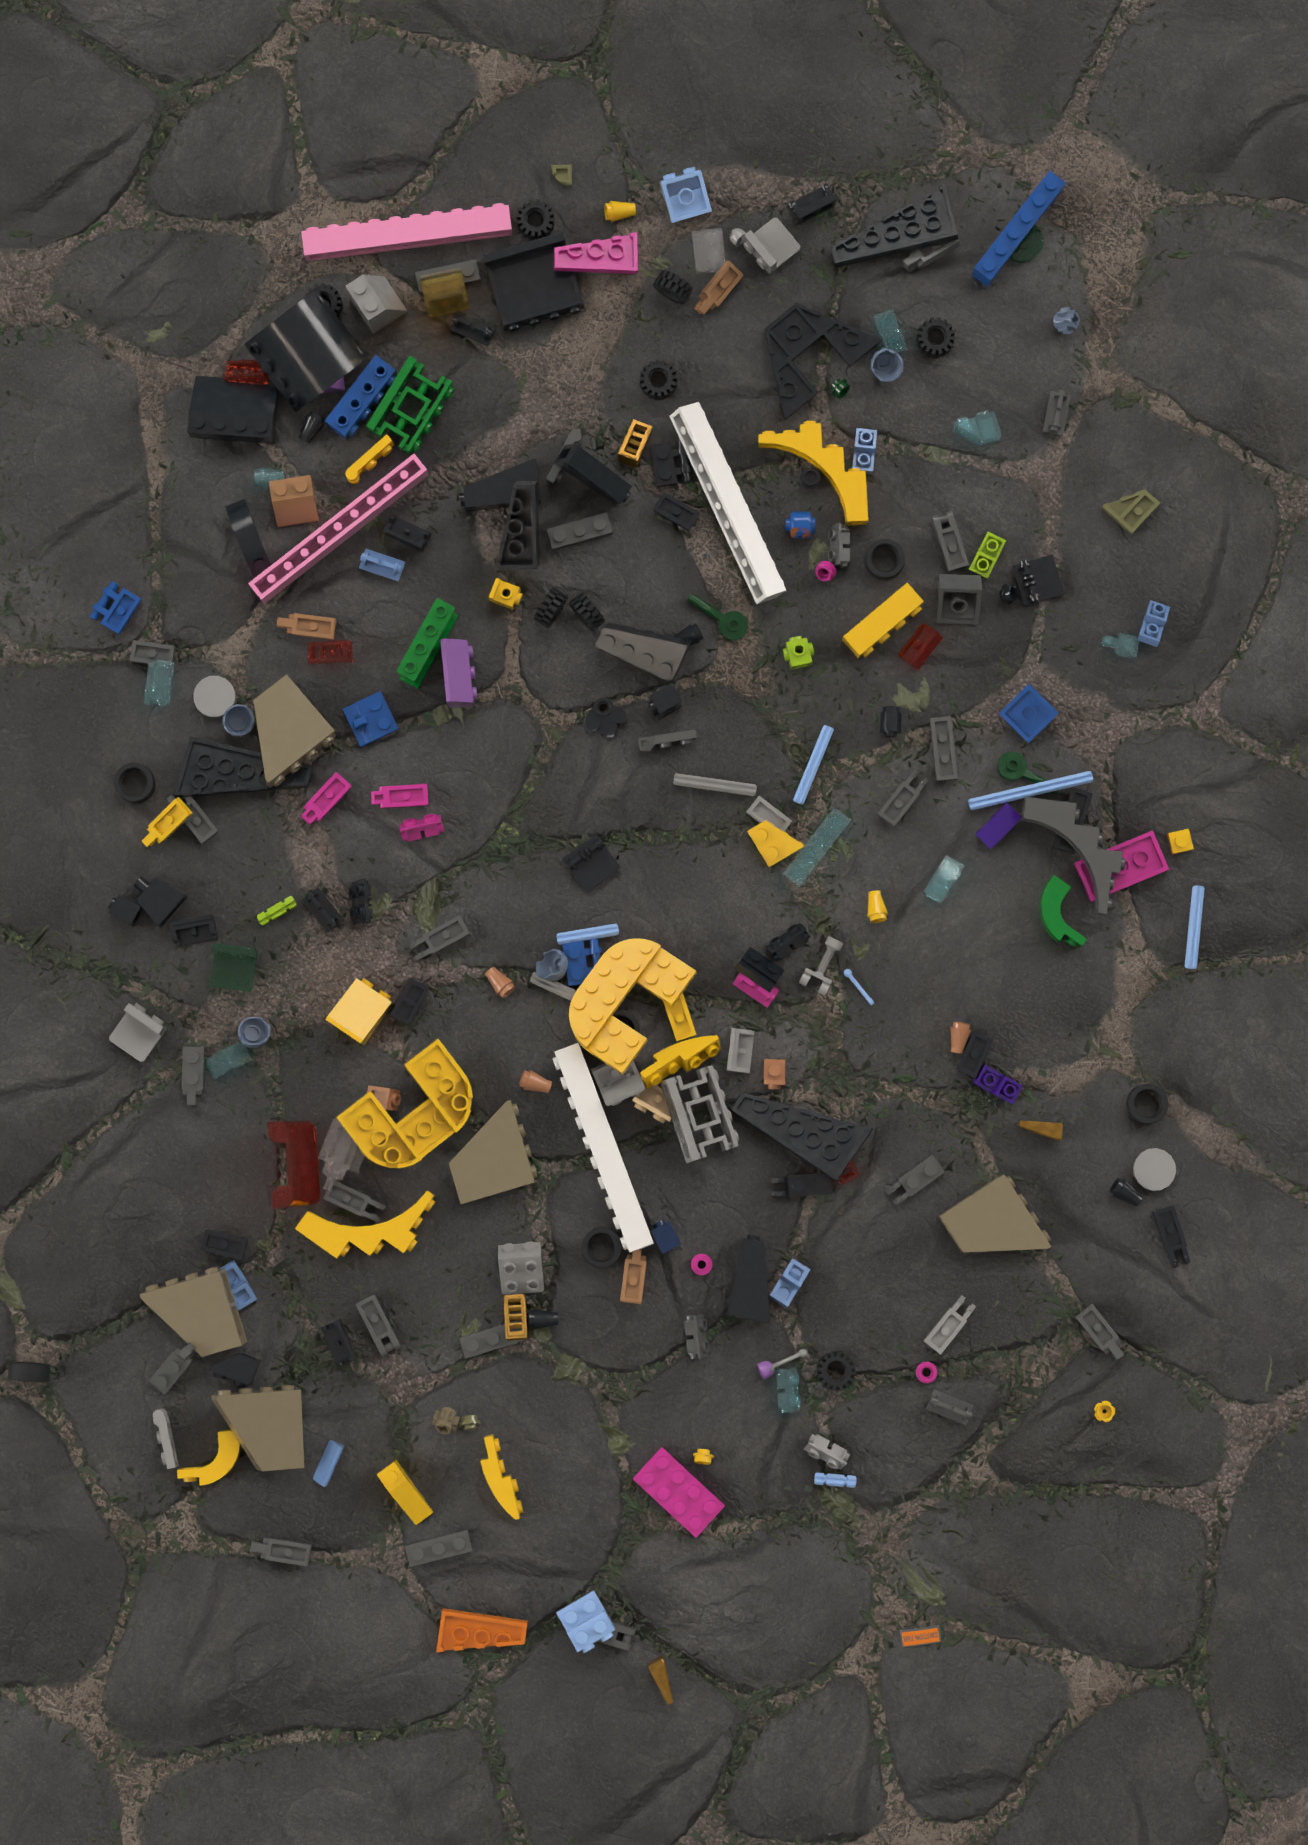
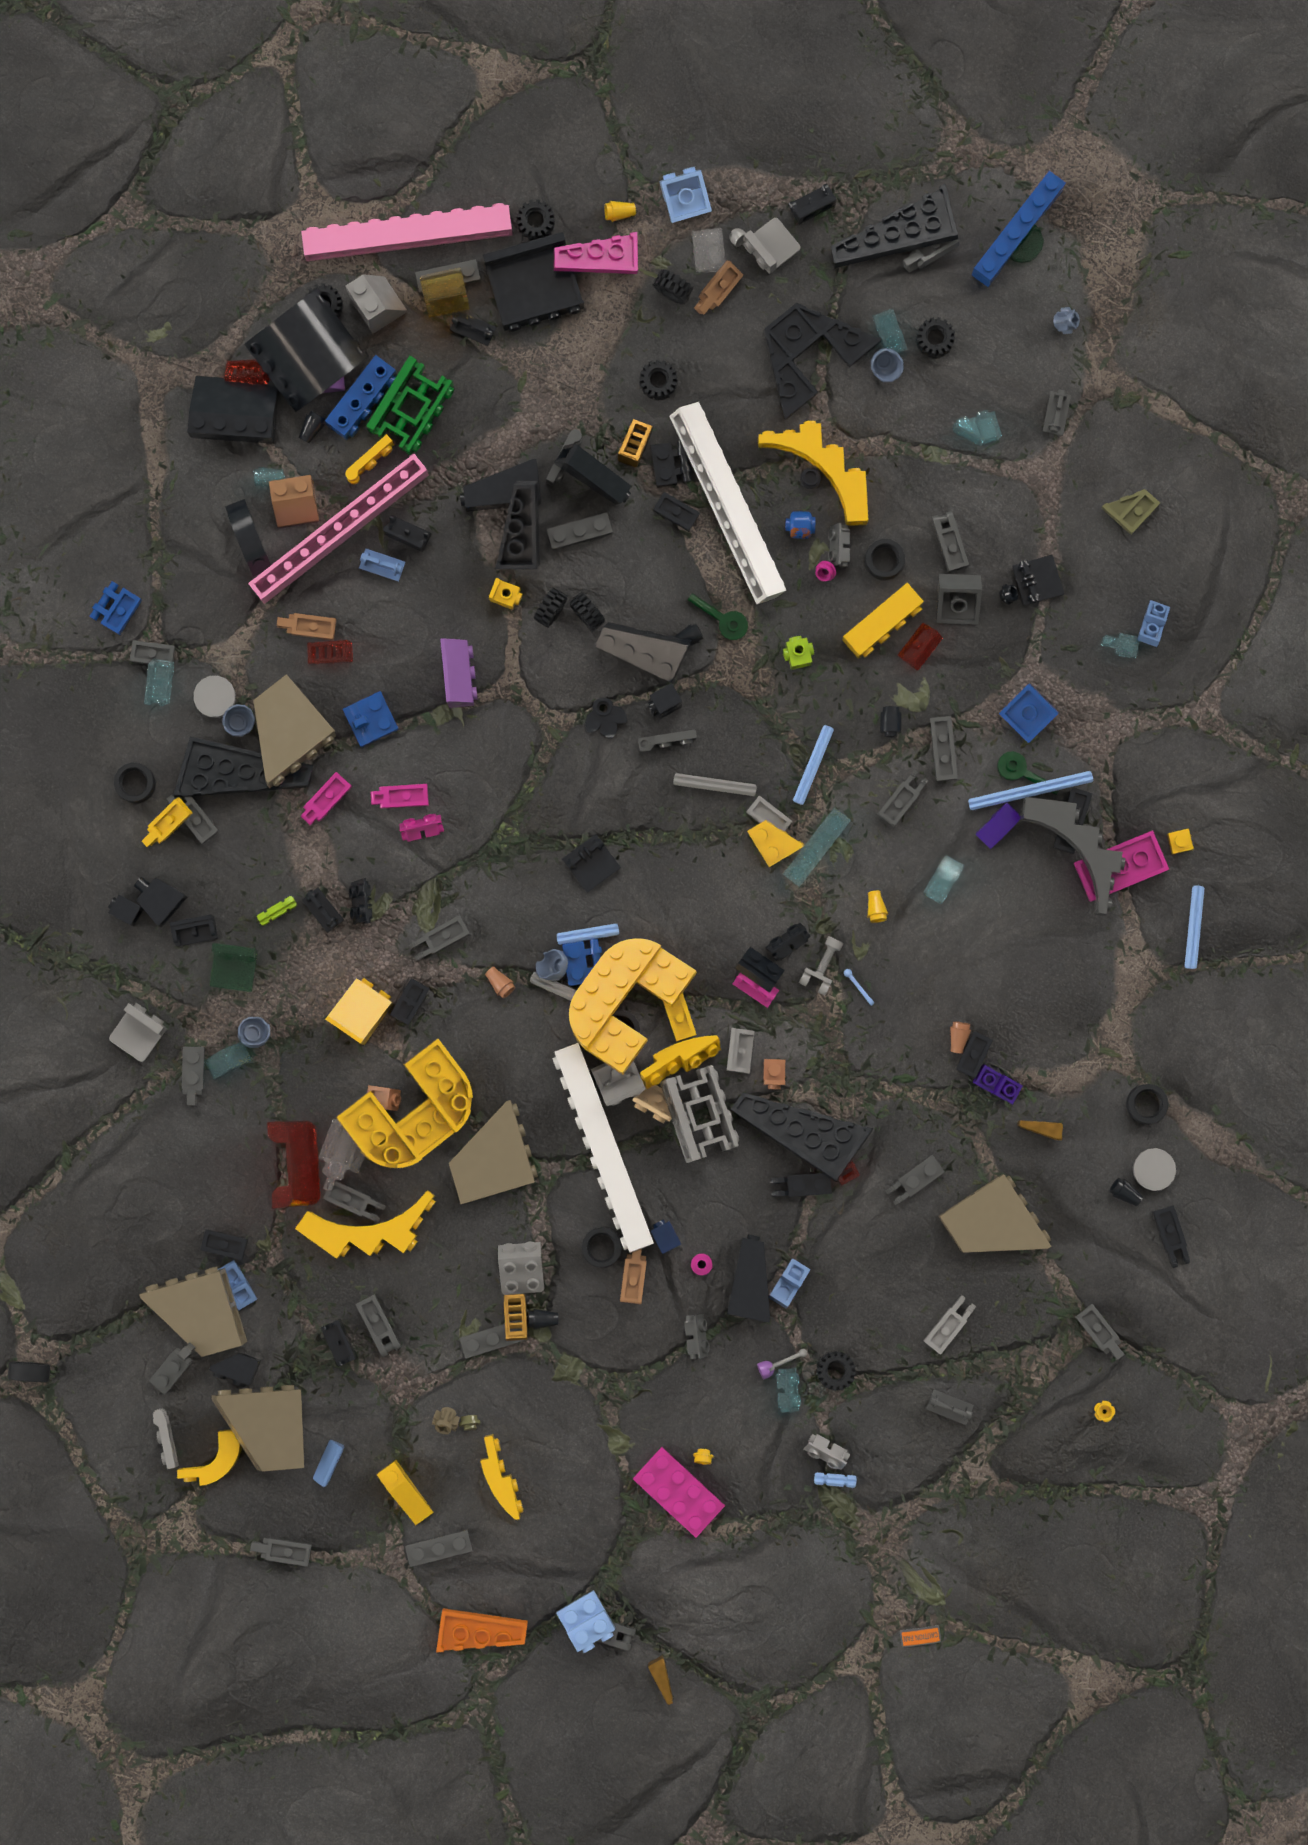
(427, 643): green fence -> none
(534, 1082): nougat cone -> none
(563, 174): olive tile -> none
(840, 388): dark green plate -> none
(864, 450): medium blue slope -> none
(933, 1372): dark pink plate -> none
(987, 554): lime slope -> none
(1051, 916): green arch -> none

